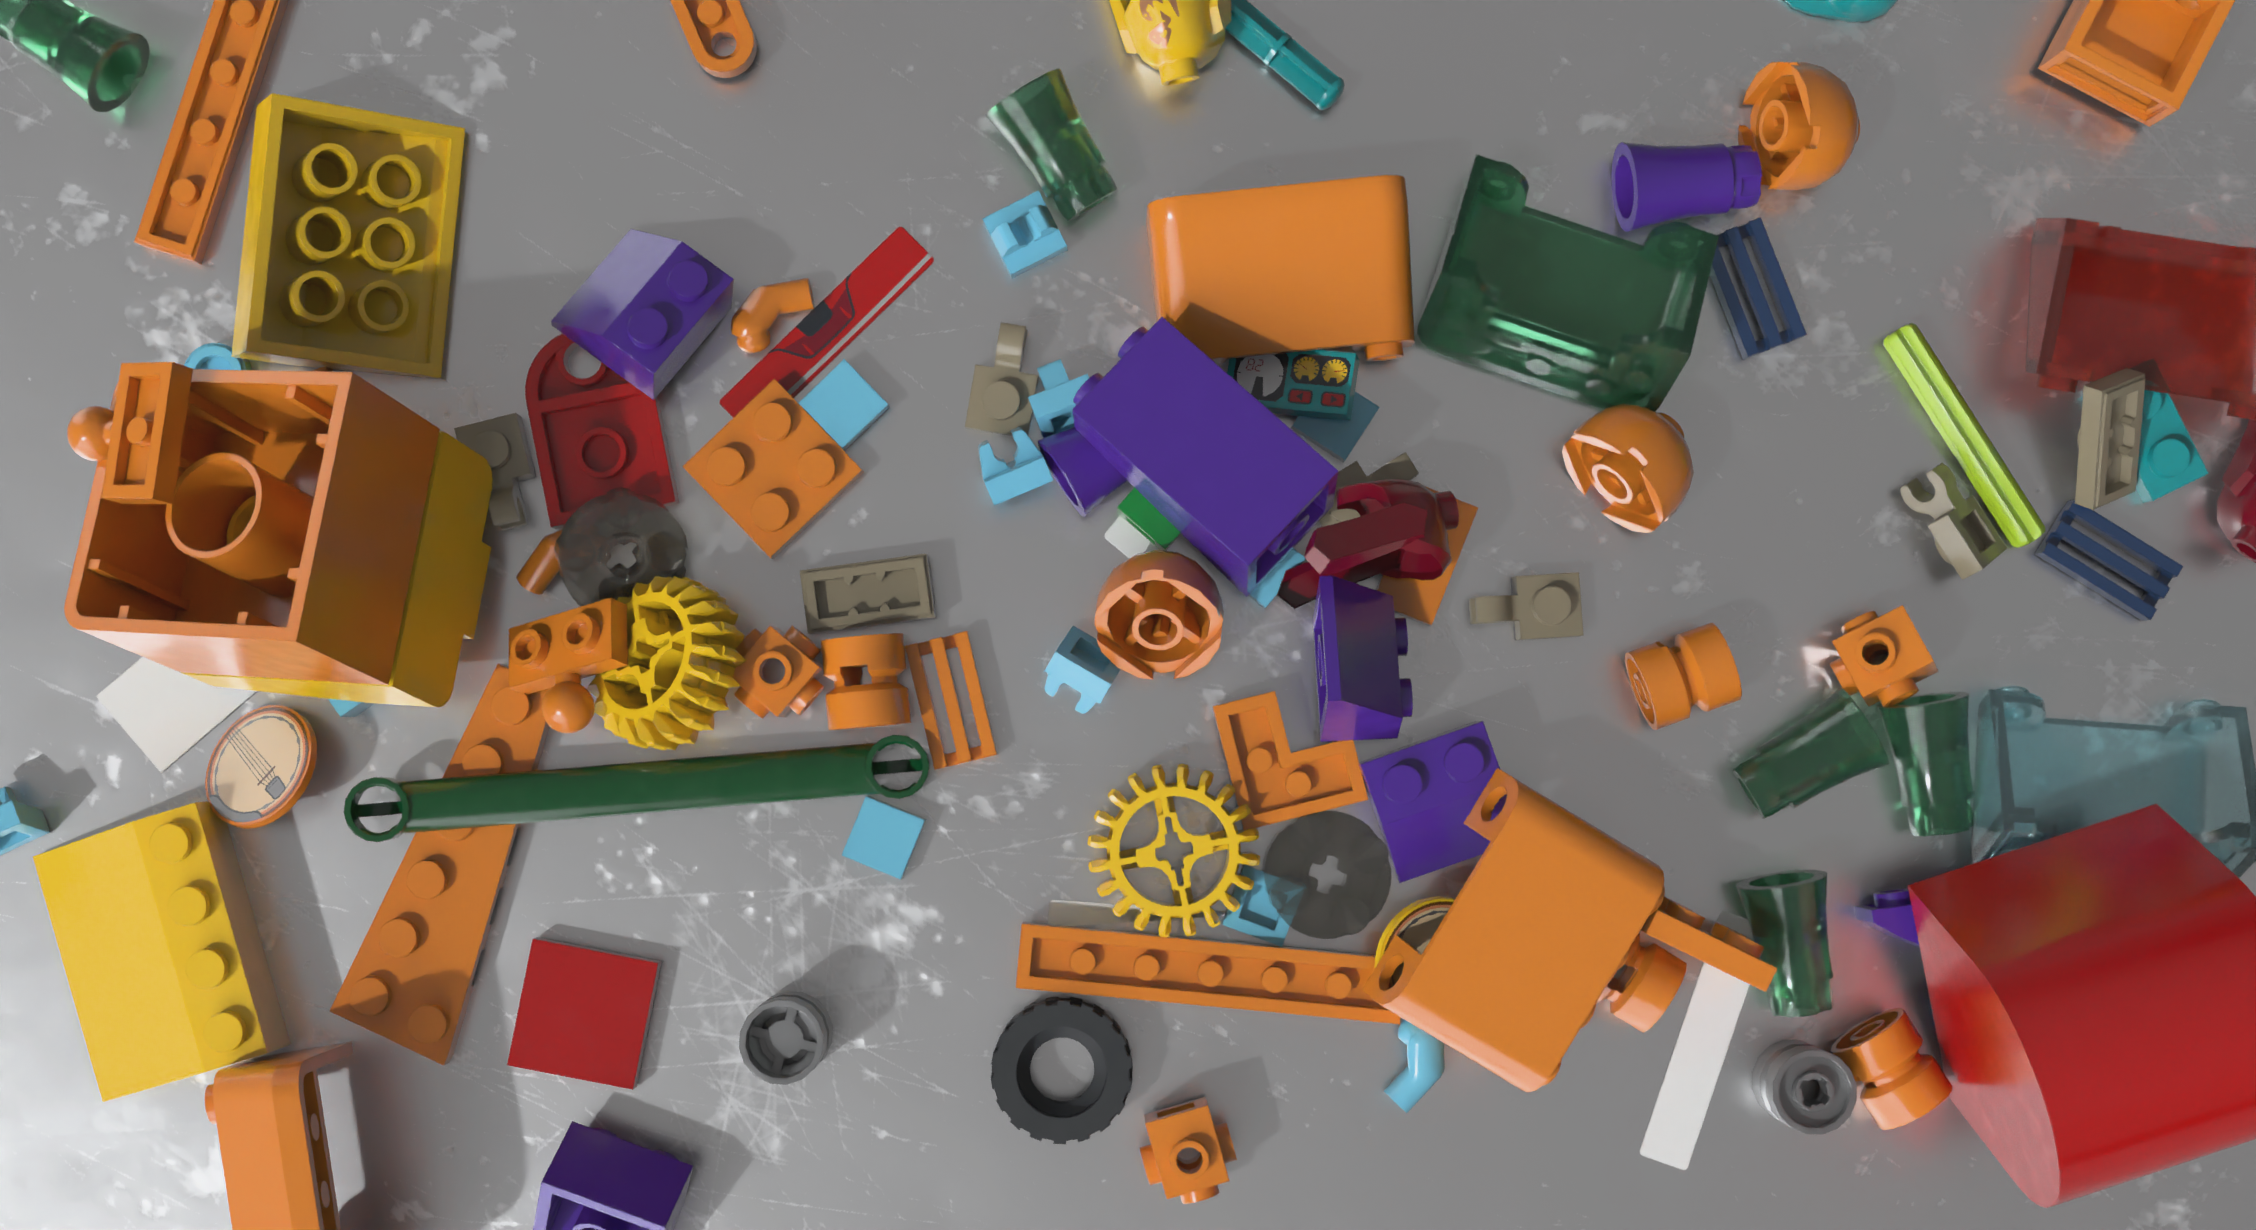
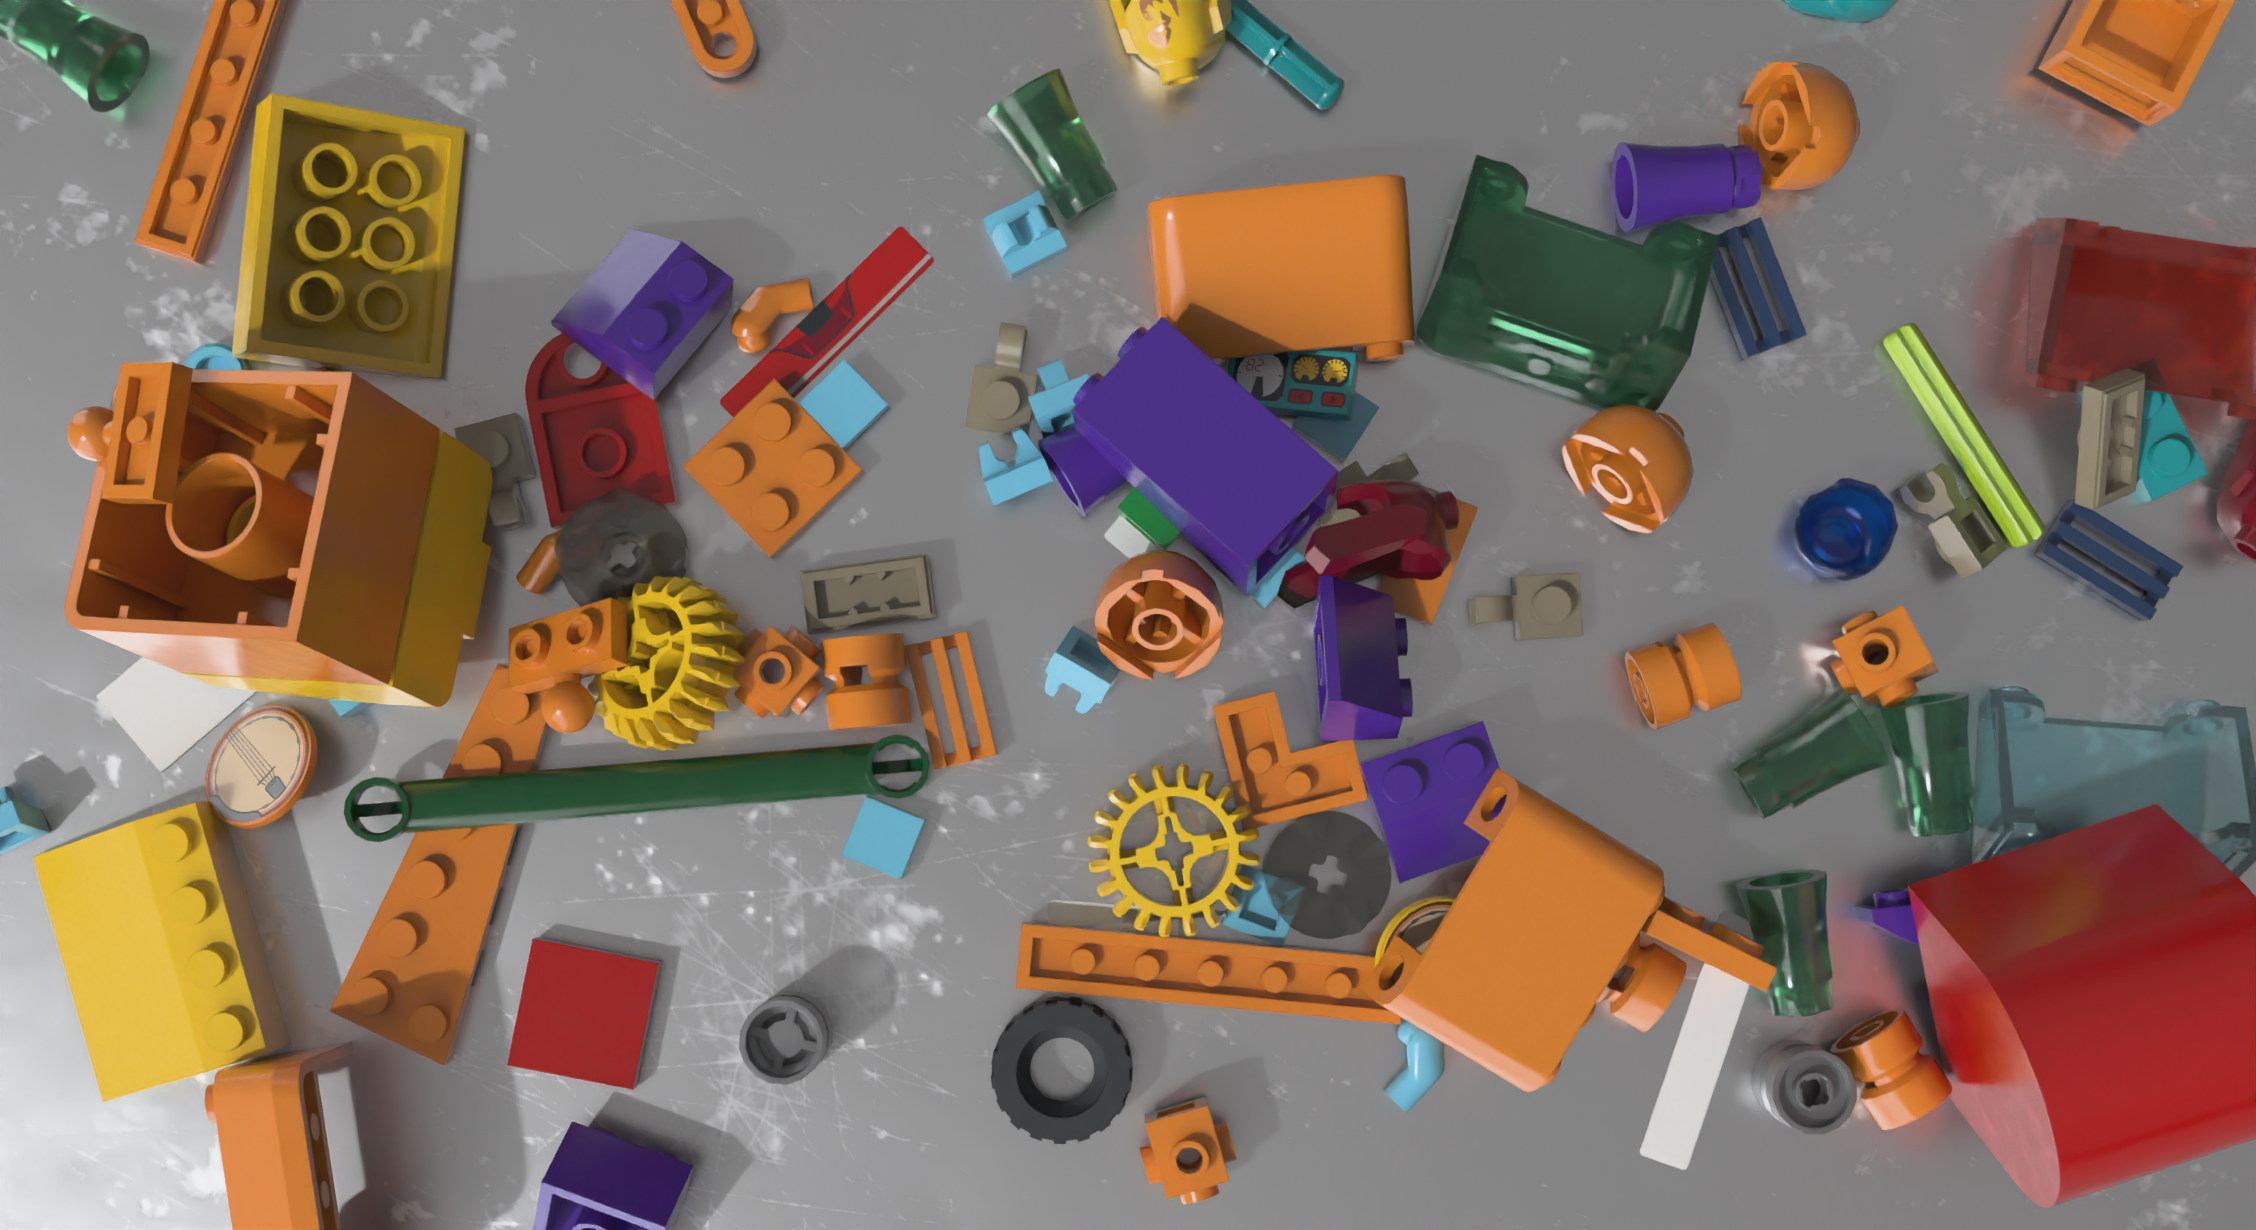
(1845, 530): none -> clear blue hair

